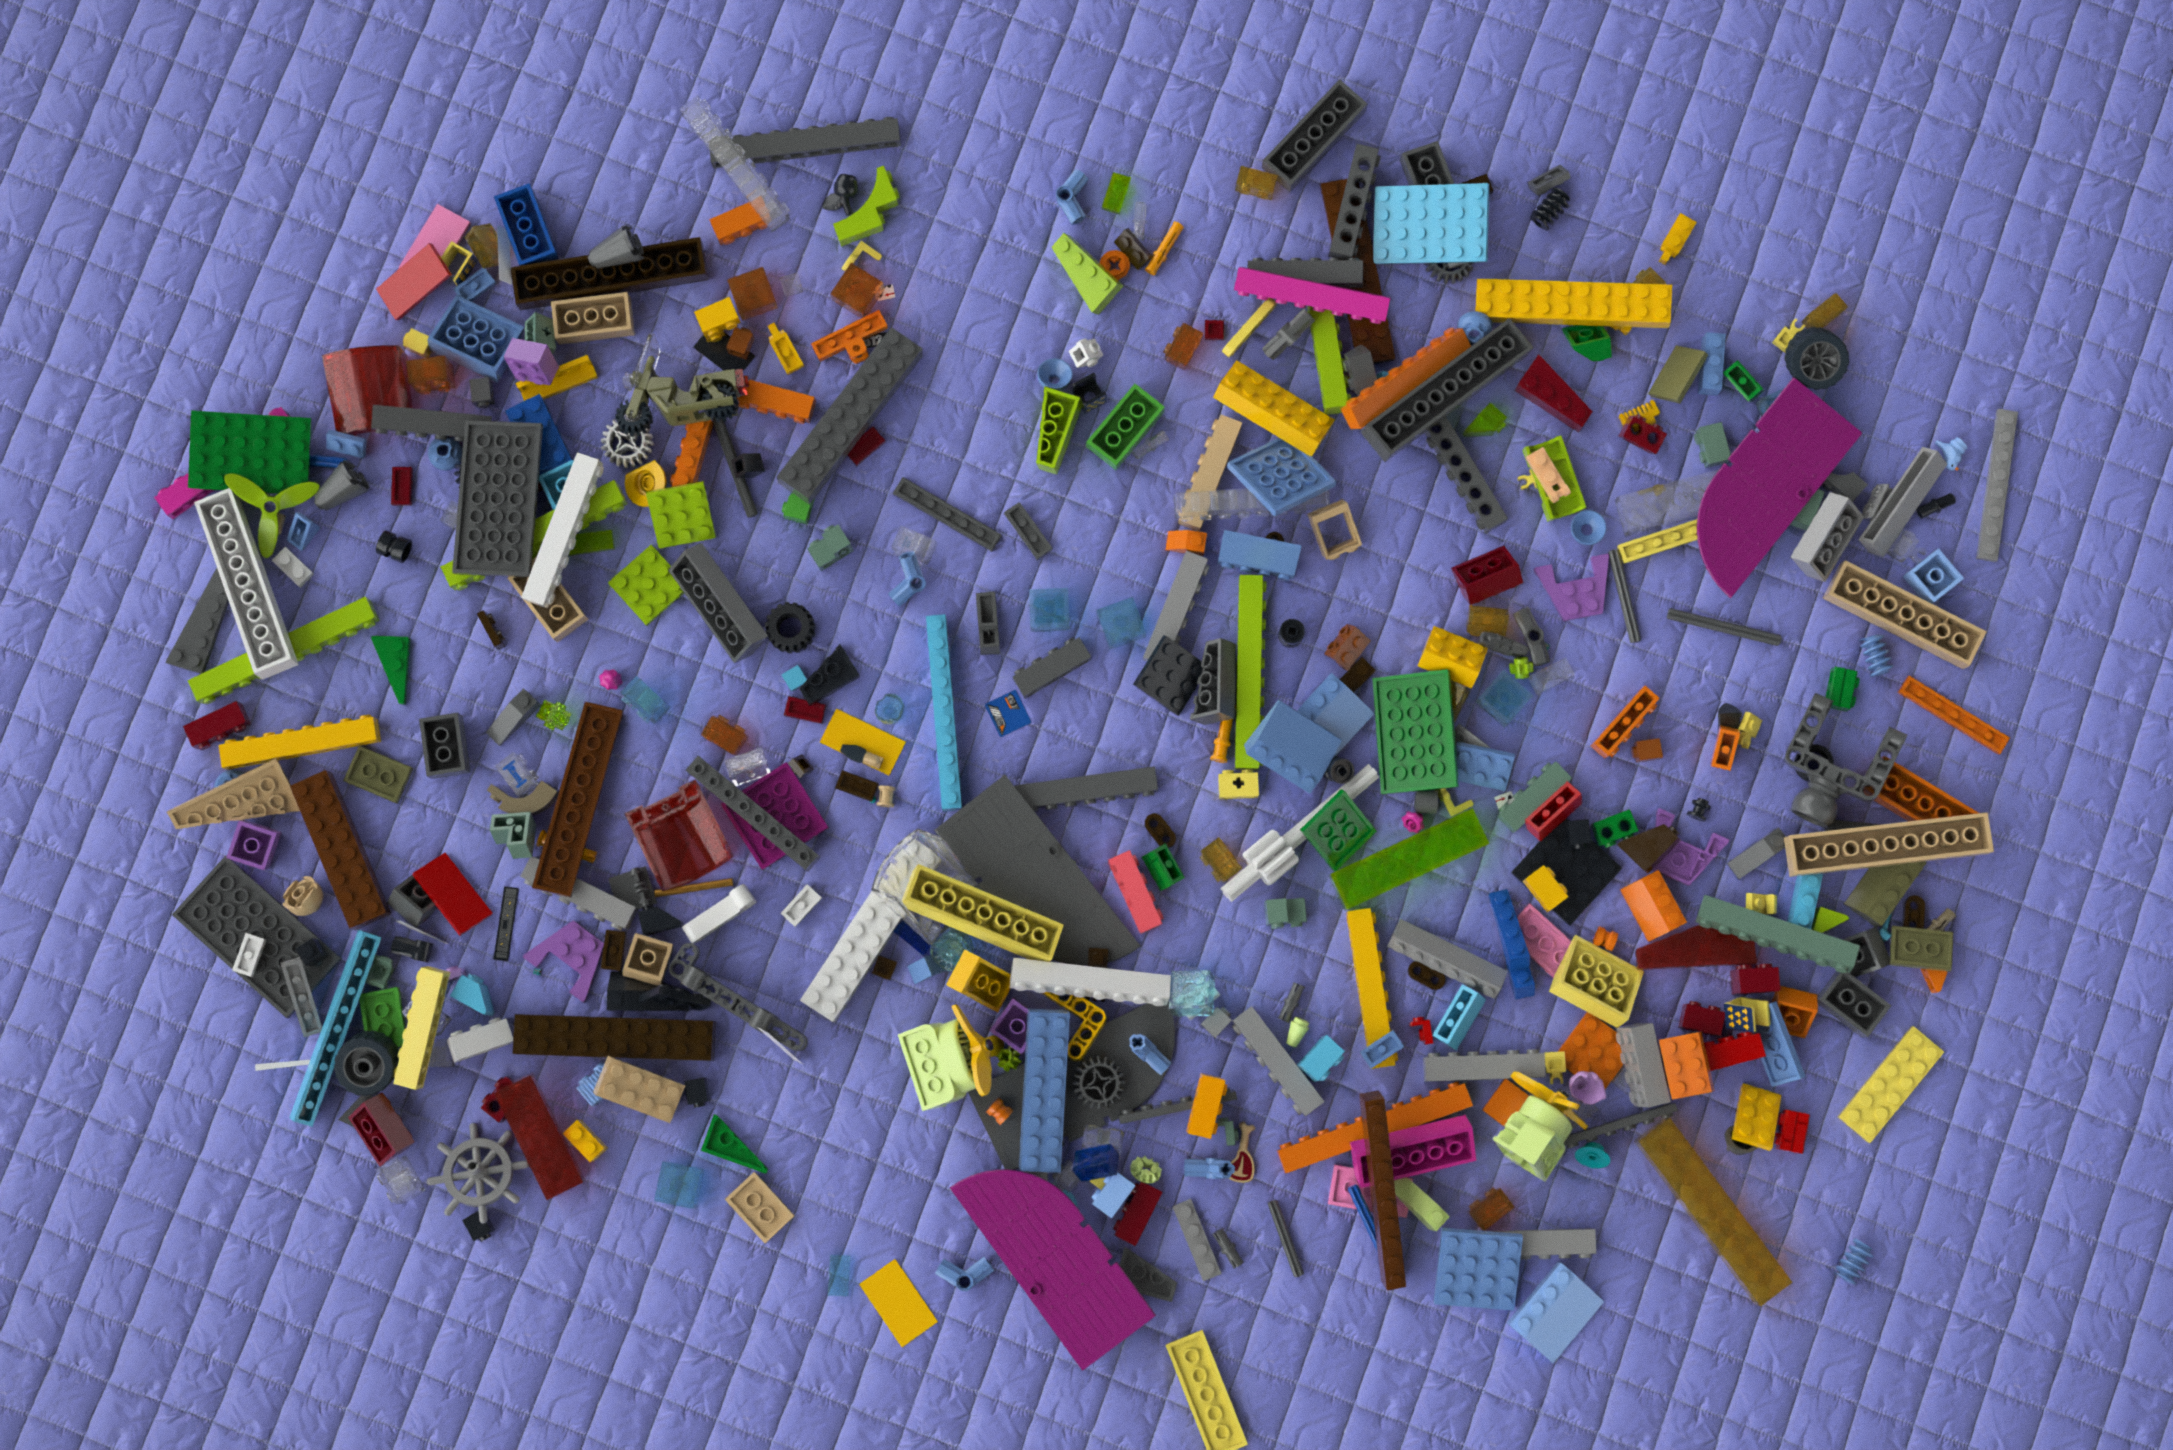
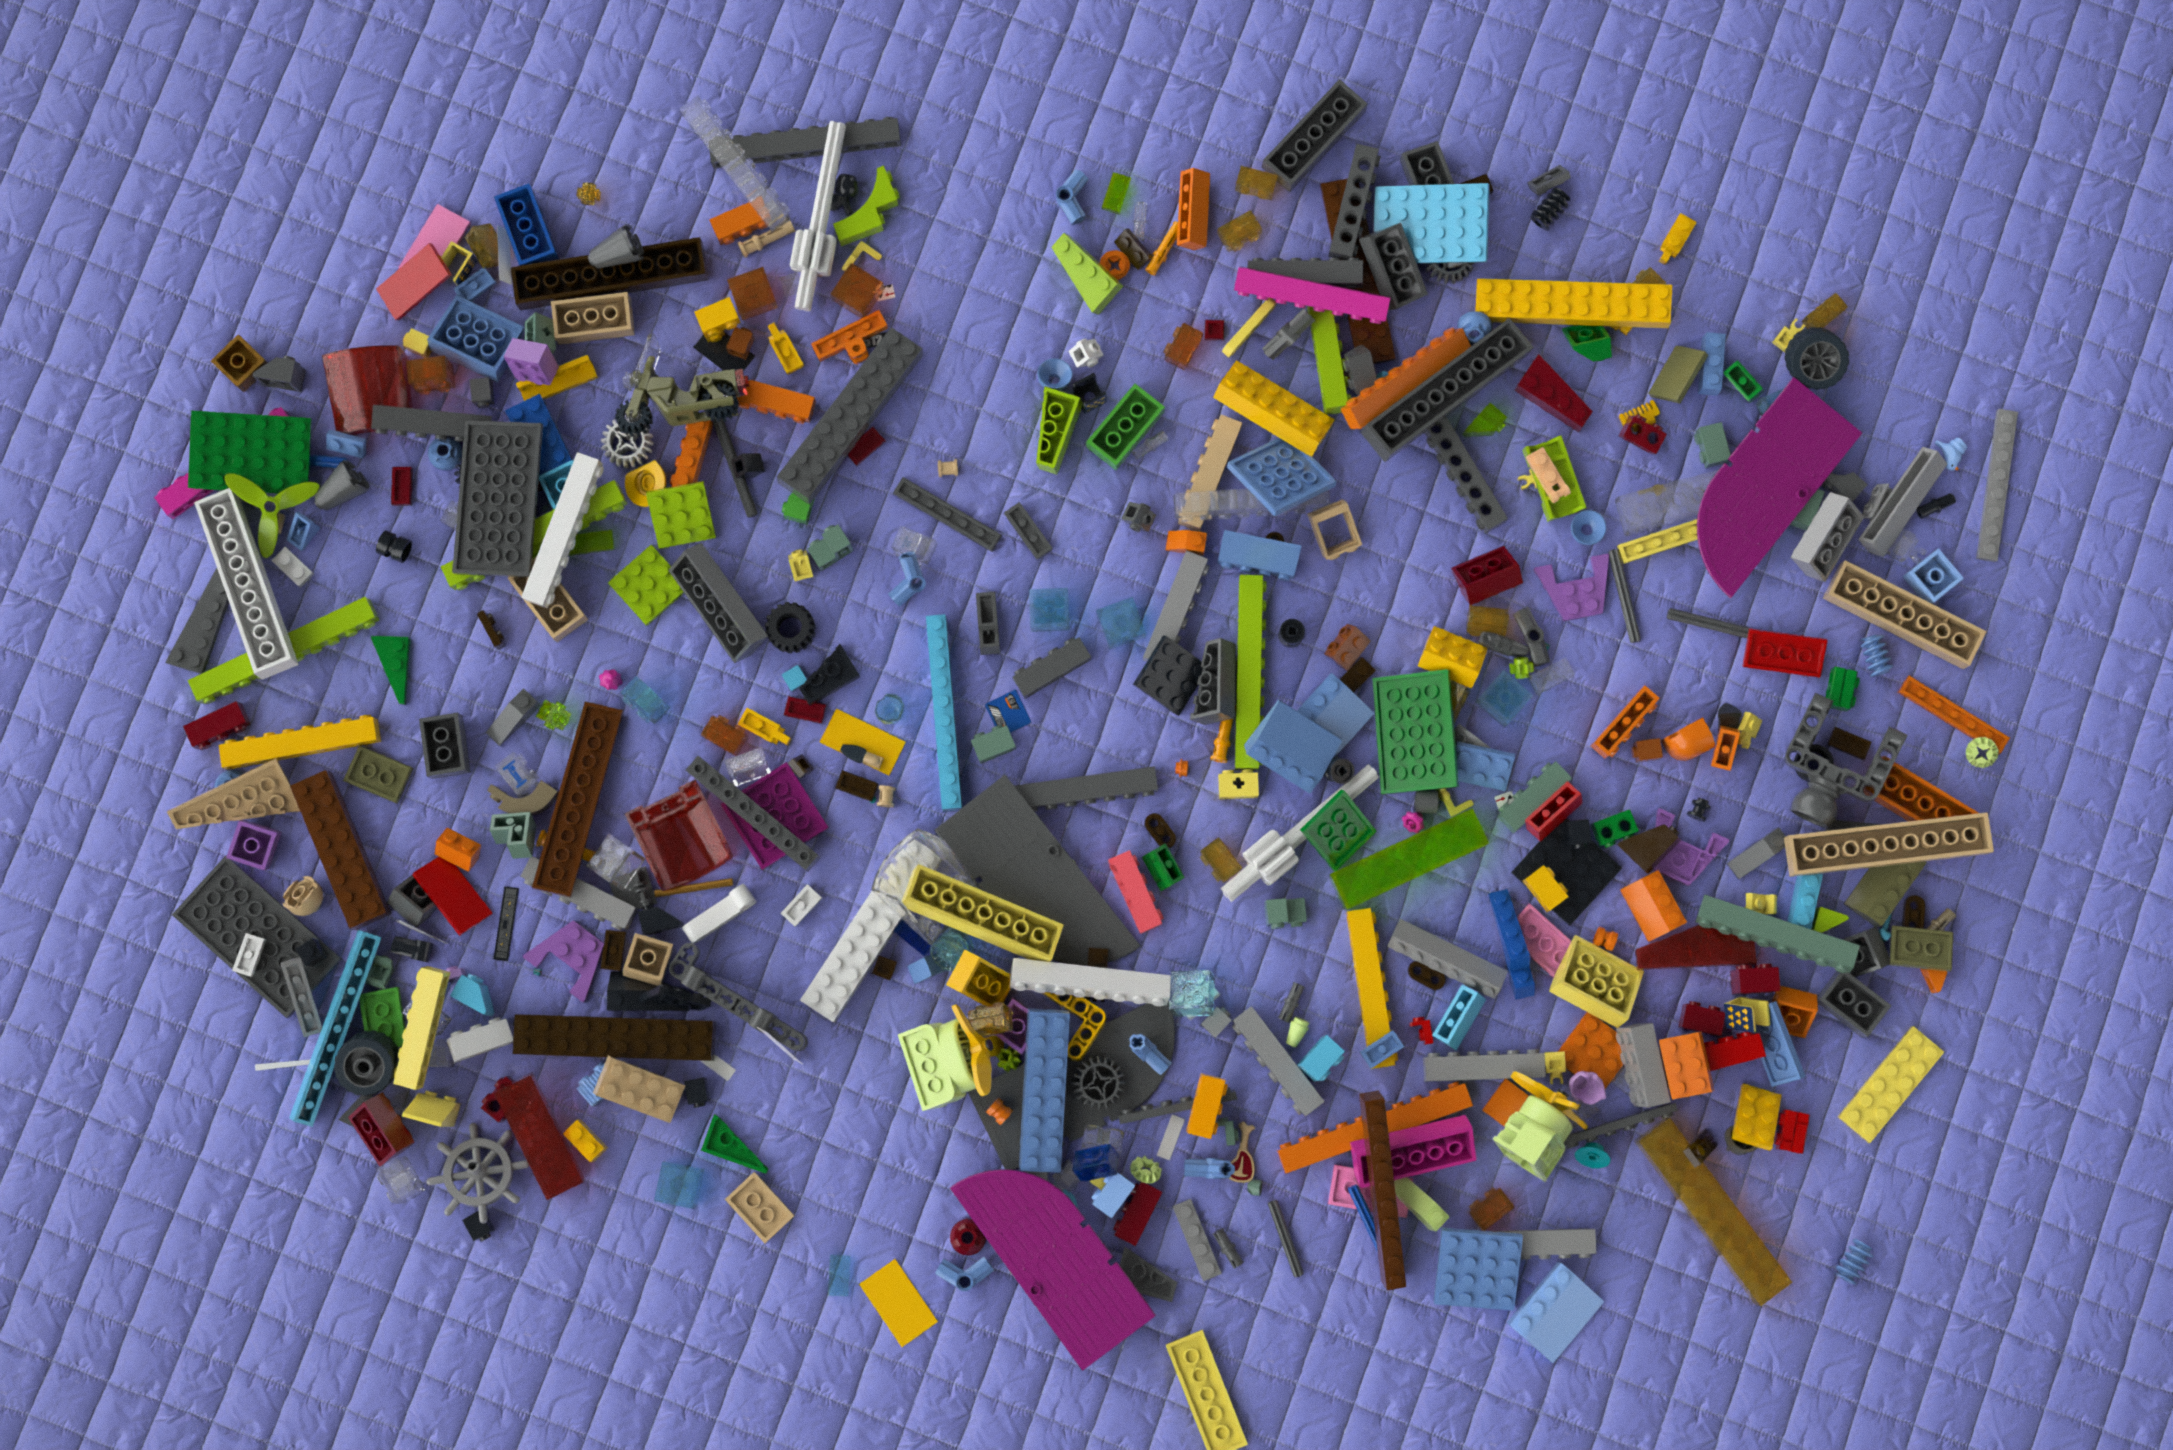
(238, 362): none -> pearl gold brick
(281, 374): none -> dark grey slope
(433, 1109): none -> light yellow slope
(457, 849): none -> orange brick
(588, 193): none -> clear yellow gear
(616, 862): none -> clear brick
(720, 1067): none -> white sticker
(757, 242): none -> tan pin
(763, 727): none -> yellow hinge
(800, 565): none -> light yellow bracket
(812, 249): none -> white axle
(948, 468): none -> tan bush
(956, 1237): none -> dark red piece
(991, 1019): none -> clear yellow brick
(993, 743): none -> sand green brick
(1138, 516): none -> dark grey brick
(1170, 1137): none -> white sticker
(1182, 768): none -> orange plate
(1193, 209): none -> orange brick
(1239, 231): none -> clear yellow brick
(1255, 1187): none -> sand green hinge
(1393, 266): none -> dark grey slope
(1689, 741): none -> orange brick
(1700, 1148): none -> dark brown hinge
(1784, 652): none -> red tile
(1849, 743): none -> dark brown plate
(1983, 743): none -> yellowish green gear

